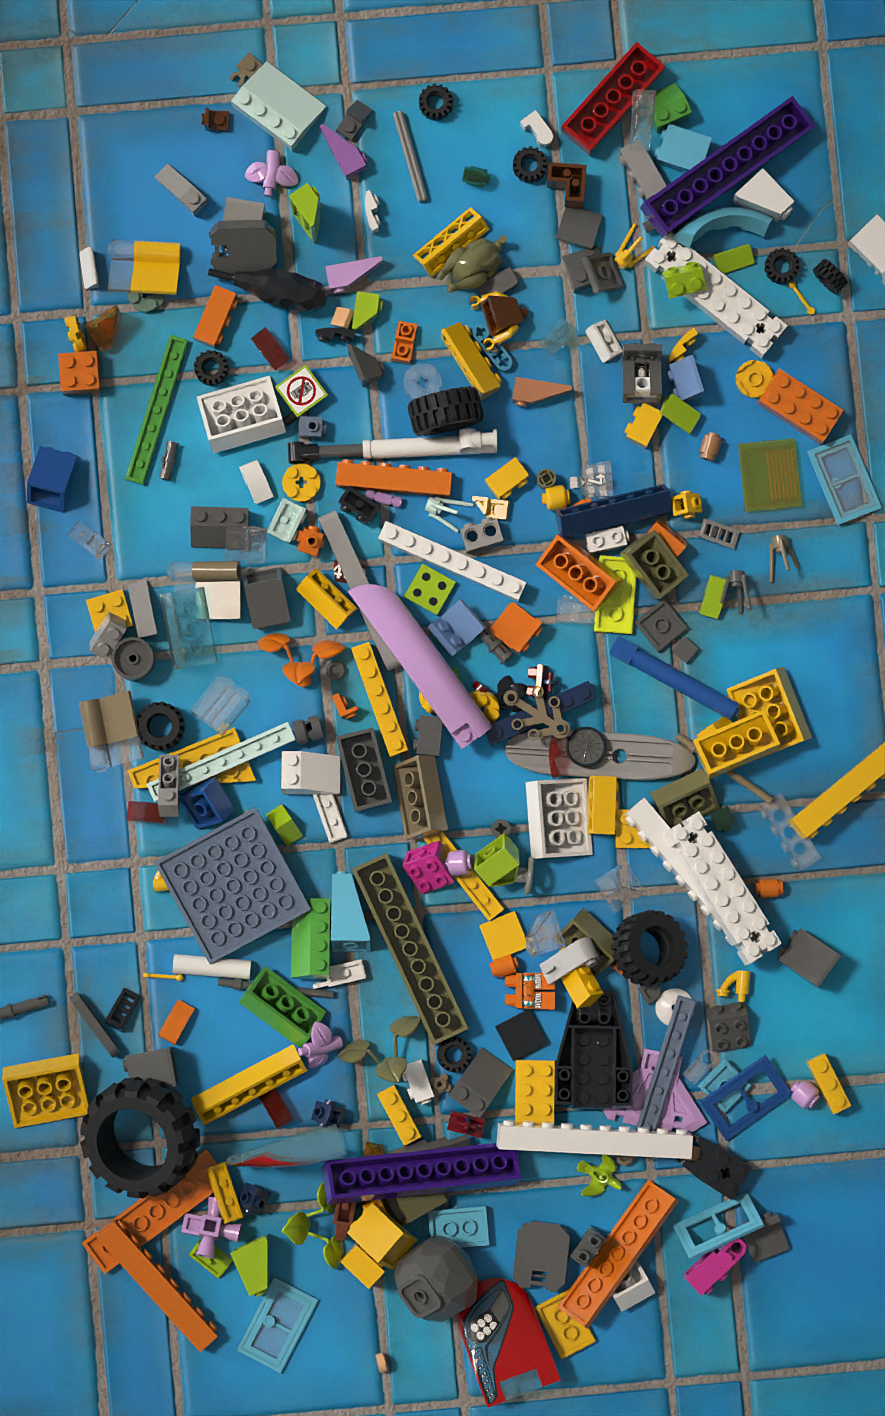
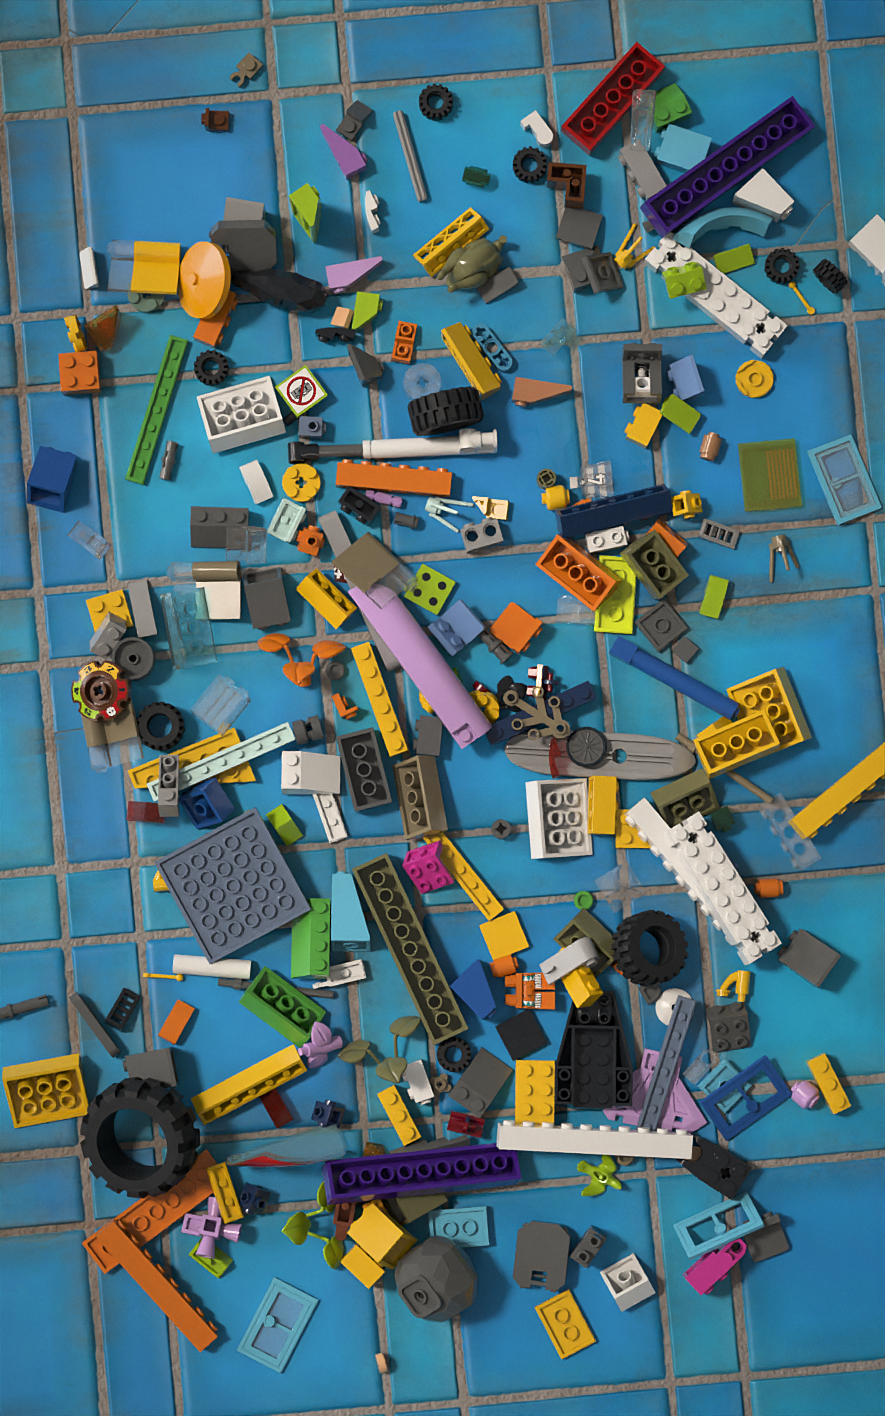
(115, 688): none -> reddish brown piece
(181, 189): light grey slope -> none
(204, 280): none -> light orange dish
(253, 1265): lime slope -> none
(270, 348): clear red slope -> none
(271, 173): lavender plant -> none
(278, 105): light aqua slope -> none
(375, 570): none -> dark tan door
(406, 520): none -> dark grey pin
(451, 561): white brick -> none
(459, 862): lavender head -> none
(475, 991): none -> blue slope
(499, 864): lime piece -> none
(501, 316): reddish brown torso -> none
(506, 1342): windscreen -> none
(507, 478): yellow brick -> none
(544, 934): clear slope -> none
(583, 899): none -> bright green tile
(604, 341): white slope -> none
(618, 1254): orange plate -> none
(679, 349): yellow slope -> none
(738, 581): dark grey plant -> none
(799, 406): orange brick -> none

